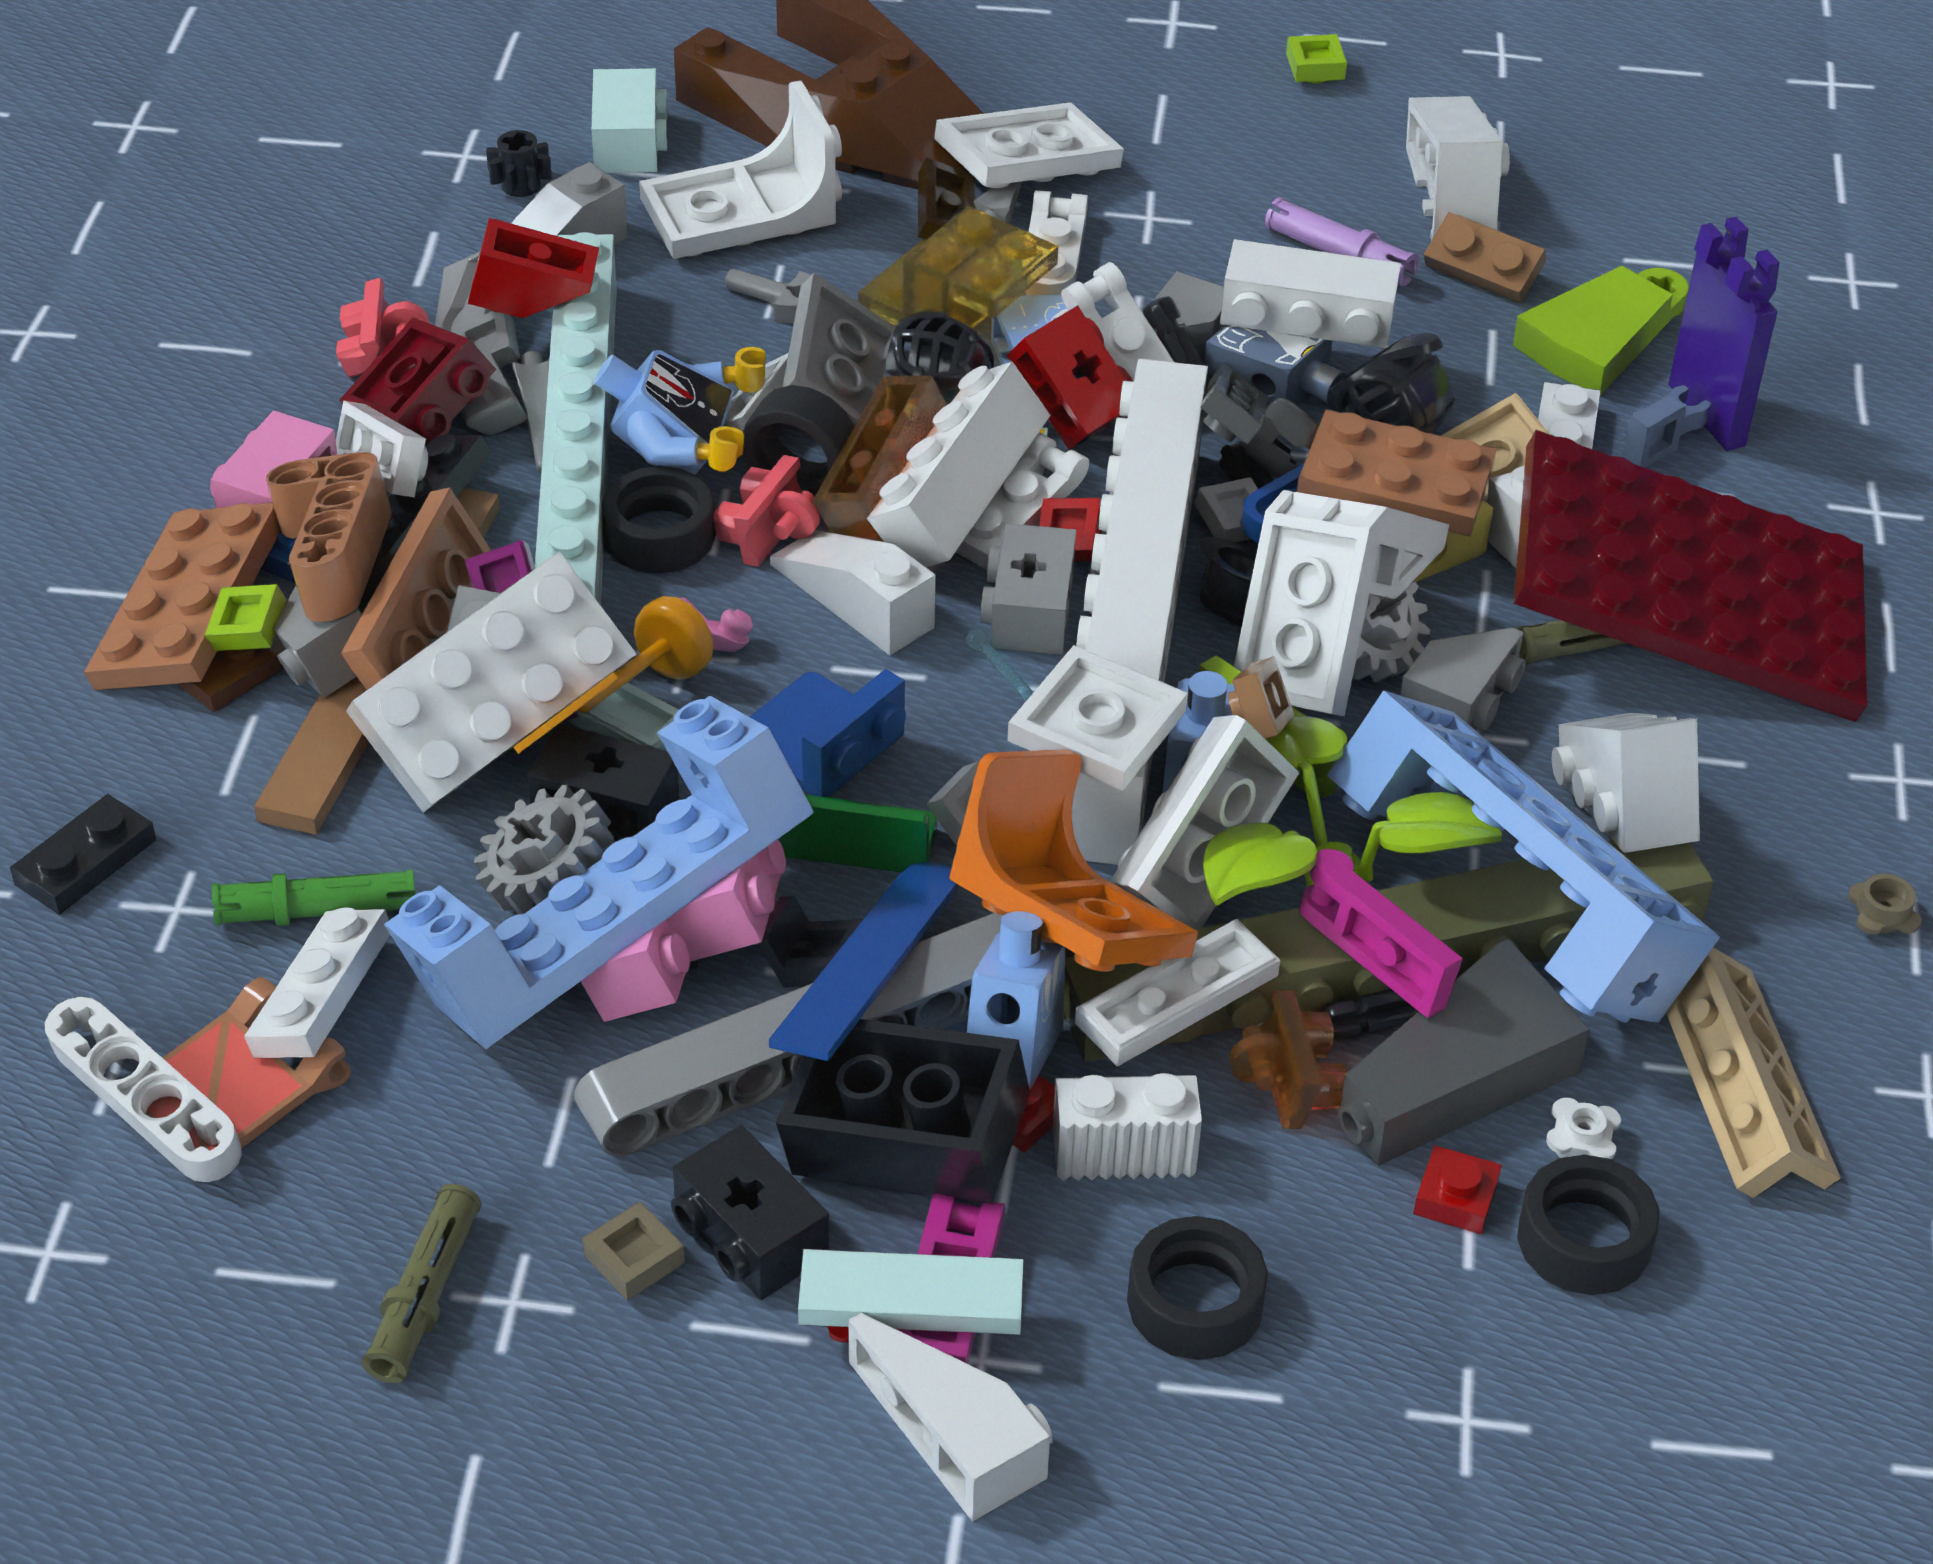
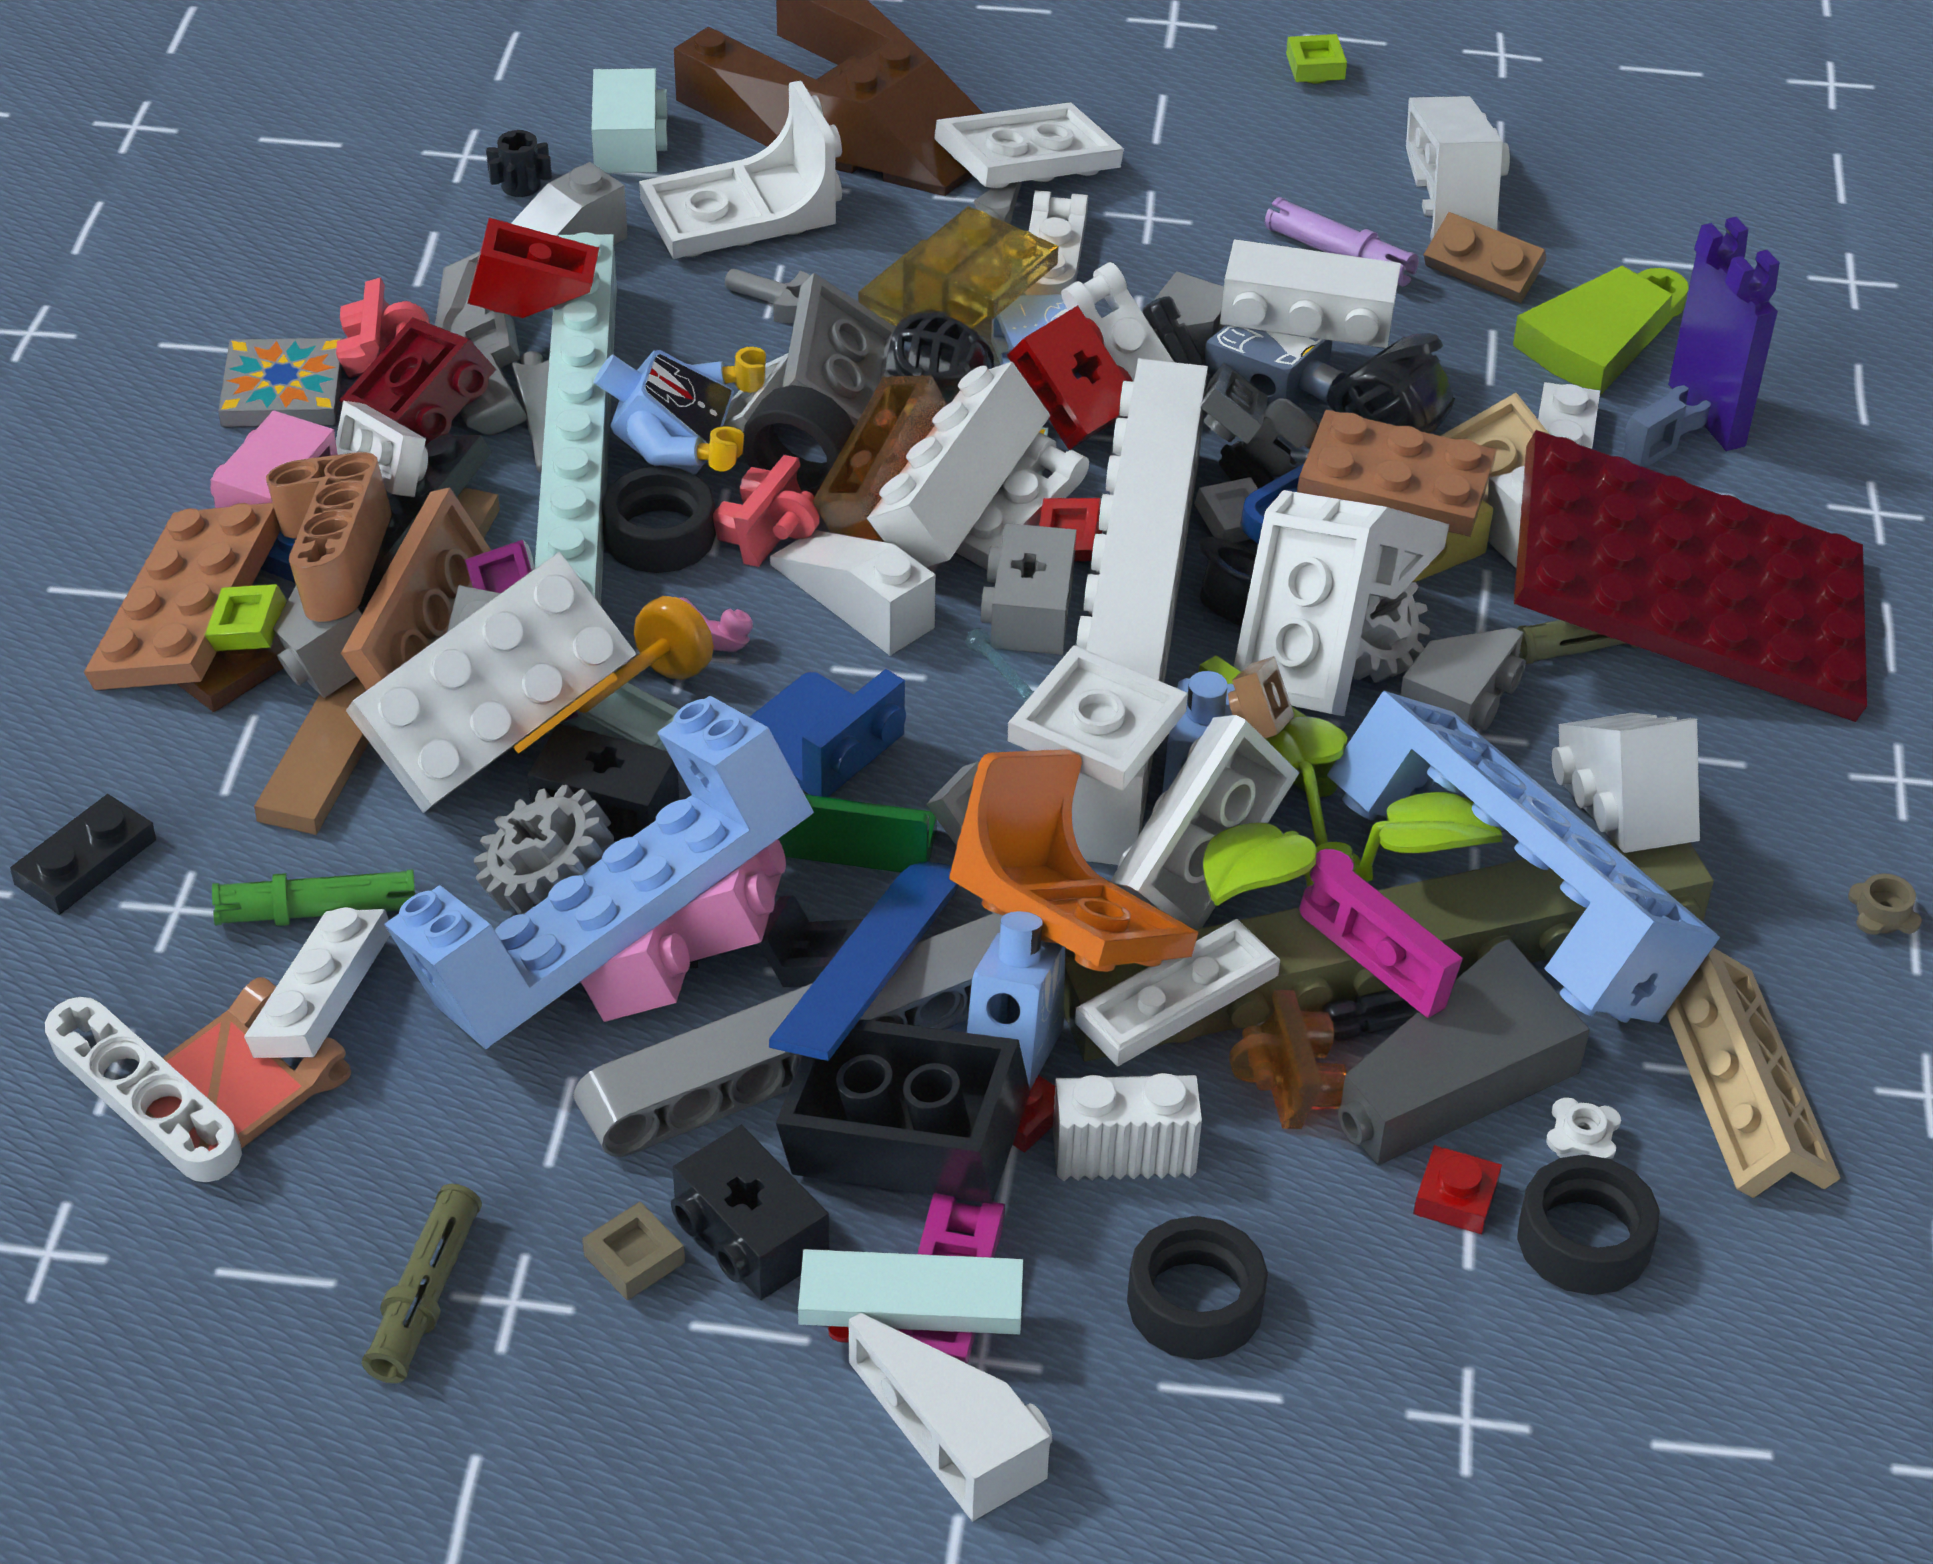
(282, 376): none -> tile
(941, 195): dark brown plate -> none

